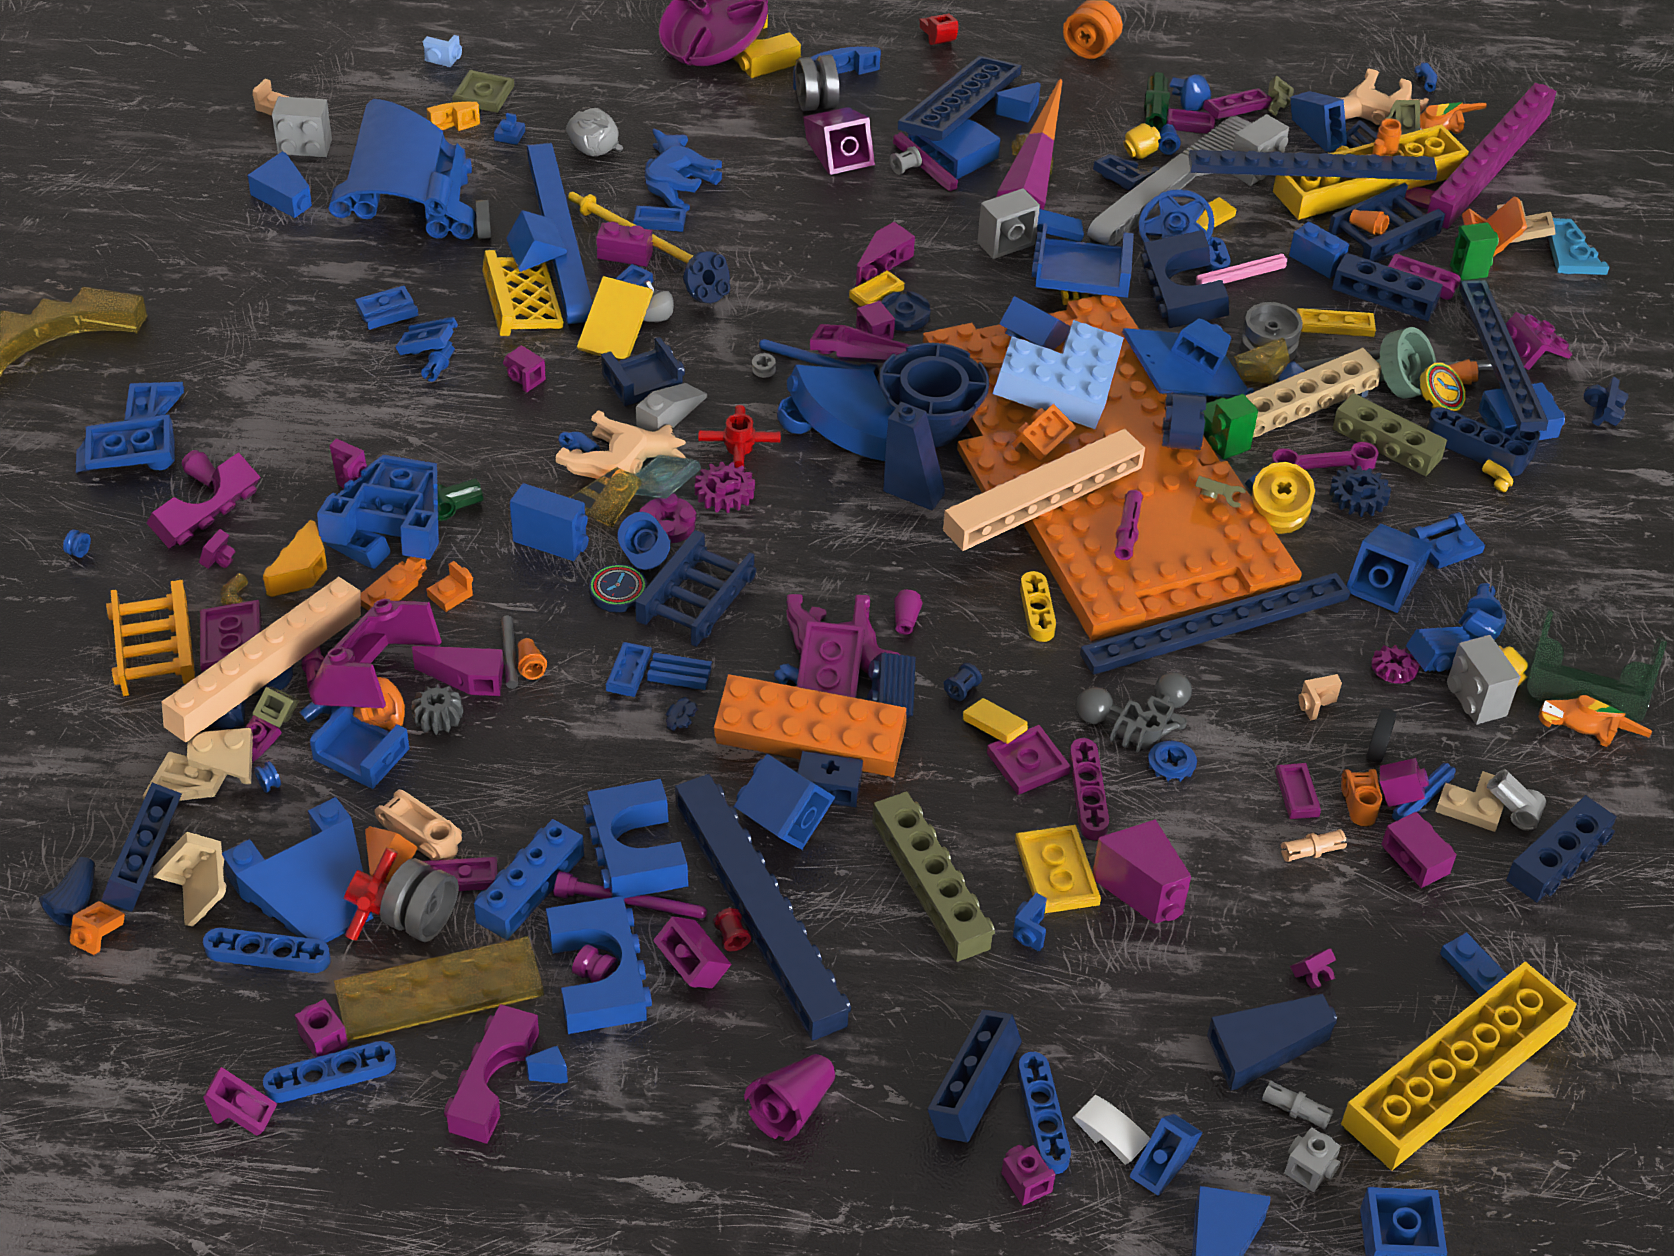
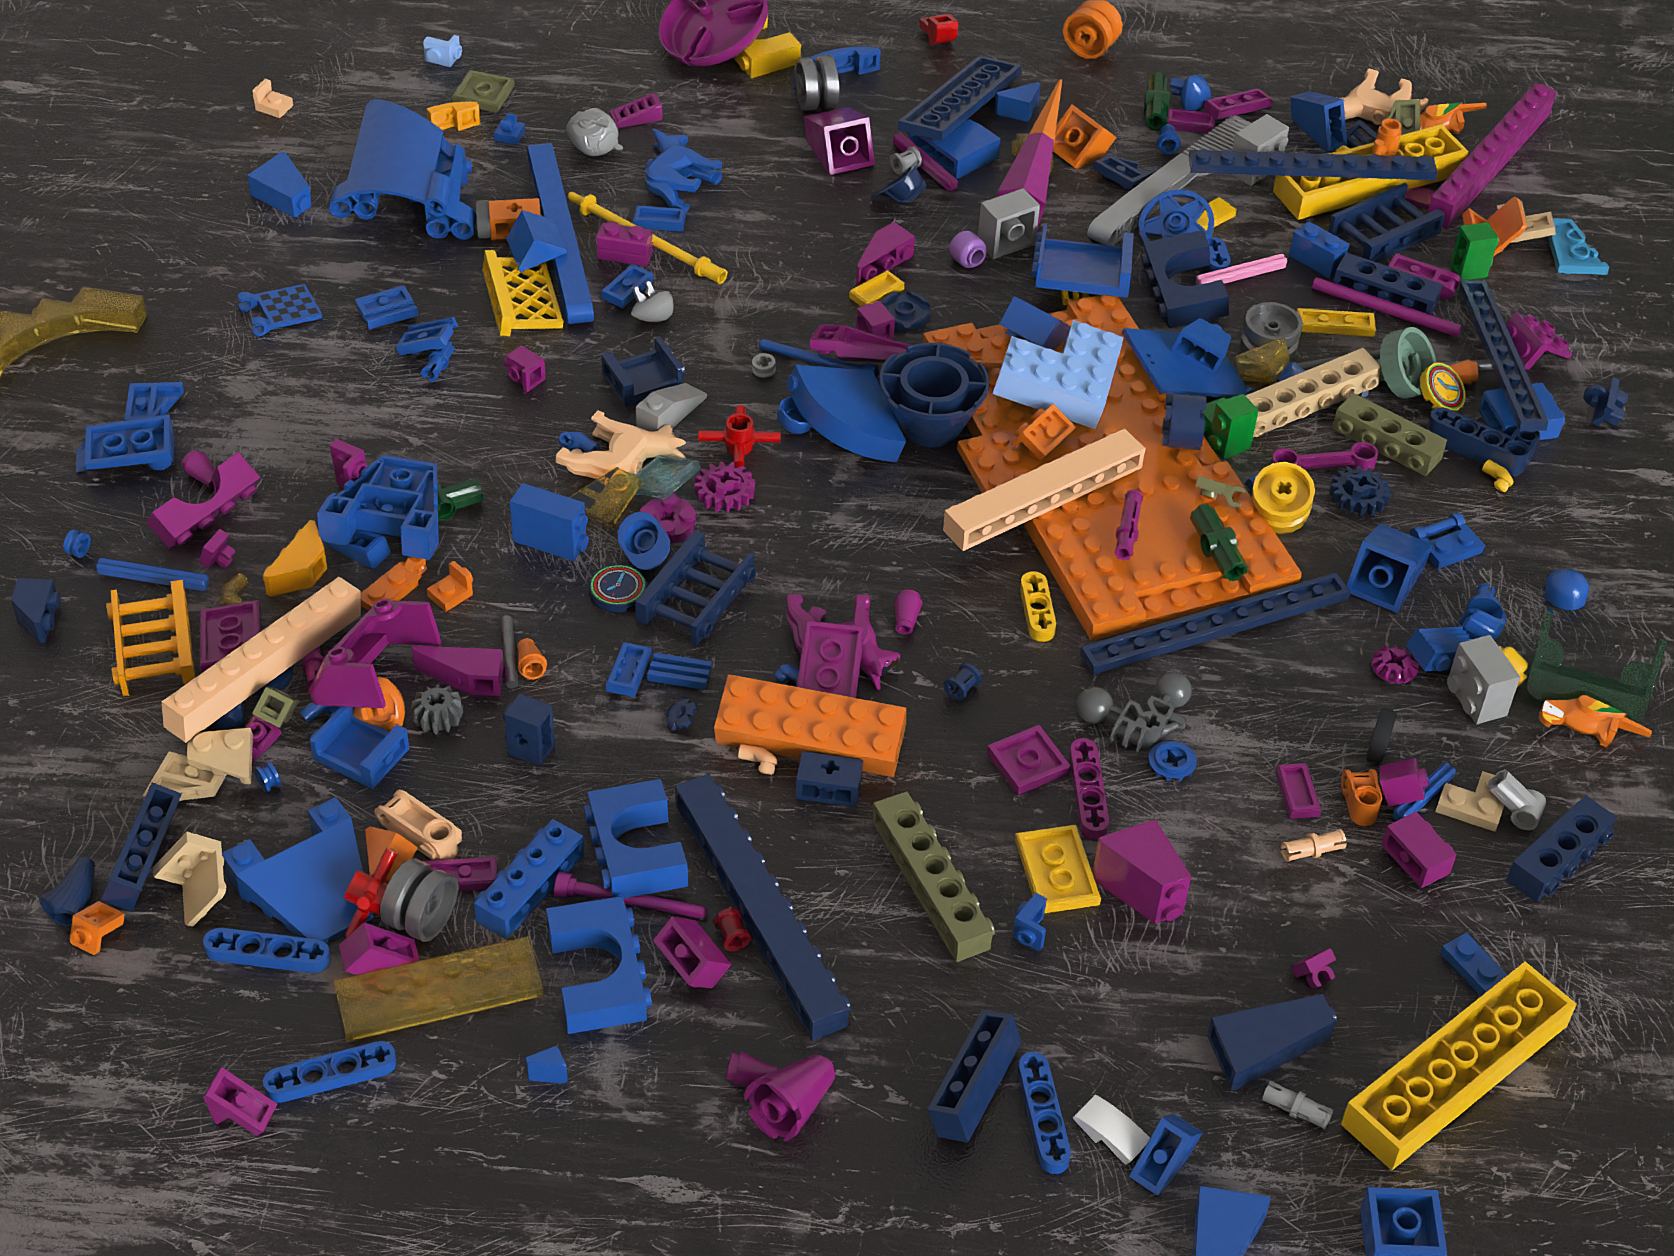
(35, 605): none -> dark blue slope
(151, 574): none -> blue axle
(280, 308): none -> blue flag
(302, 126): light grey brick -> none
(323, 1040): magenta brick -> none
(376, 949): none -> magenta slope
(505, 213): none -> orange brick
(506, 1040): magenta arch -> none
(529, 729): none -> dark blue brick
(592, 965): magenta wheel -> none
(615, 318): yellow tile -> none
(640, 111): none -> magenta slope
(707, 277): dark blue plate -> none
(744, 1069): none -> magenta cone
(761, 755): none -> light nougat arm
(783, 801): blue slope -> none
(893, 680): dark blue brick -> none
(905, 187): none -> dark blue piece
(911, 458): dark blue slope -> none
(967, 249): none -> medium lavender head
(995, 720): yellow tile -> none
(1027, 1174): magenta brick -> none
(1061, 225): blue tile -> none
(1080, 138): none -> orange slope
(1141, 141): yellow head -> none
(1218, 542): none -> dark green piece
(1280, 93): olive plate -> none
(1312, 1159): light grey brick -> none
(1319, 692): light nougat bracket -> none
(1371, 221): orange cone -> none
(1387, 307): none -> magenta piece
(1429, 74): blue arm -> none
(1566, 589): none -> blue hair

